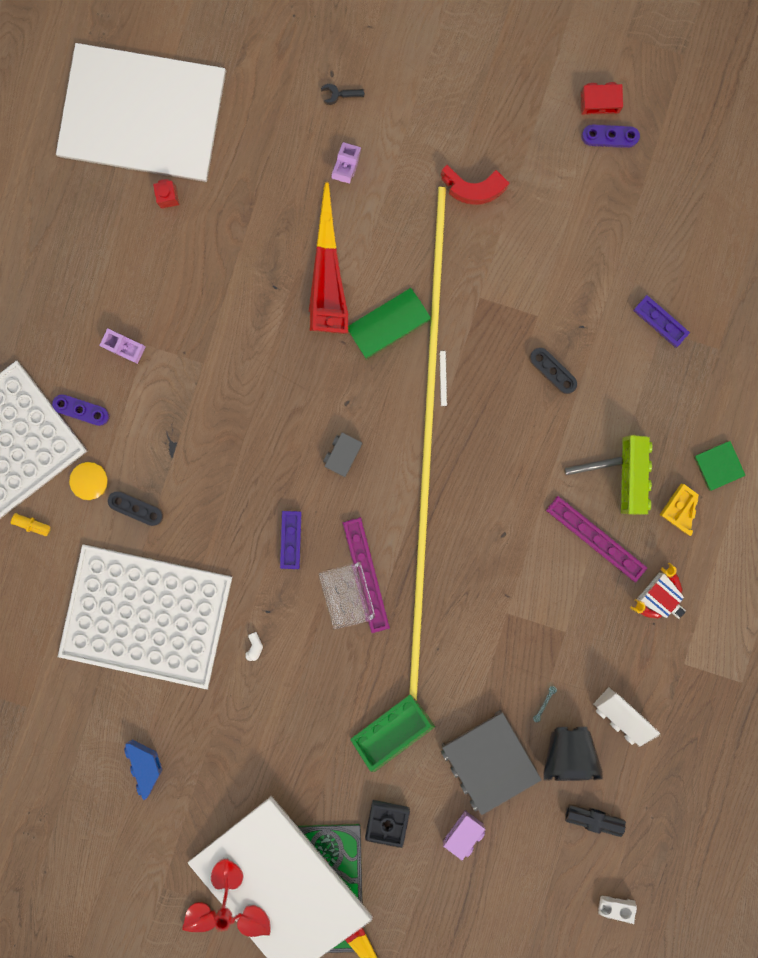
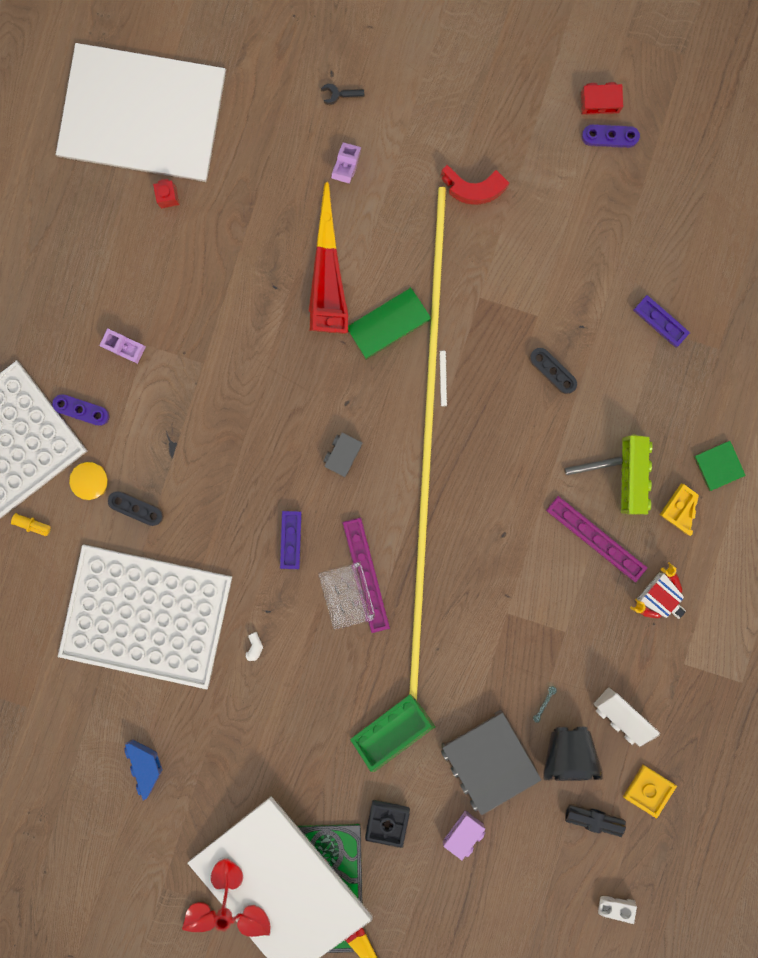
(649, 791): none -> yellow tile

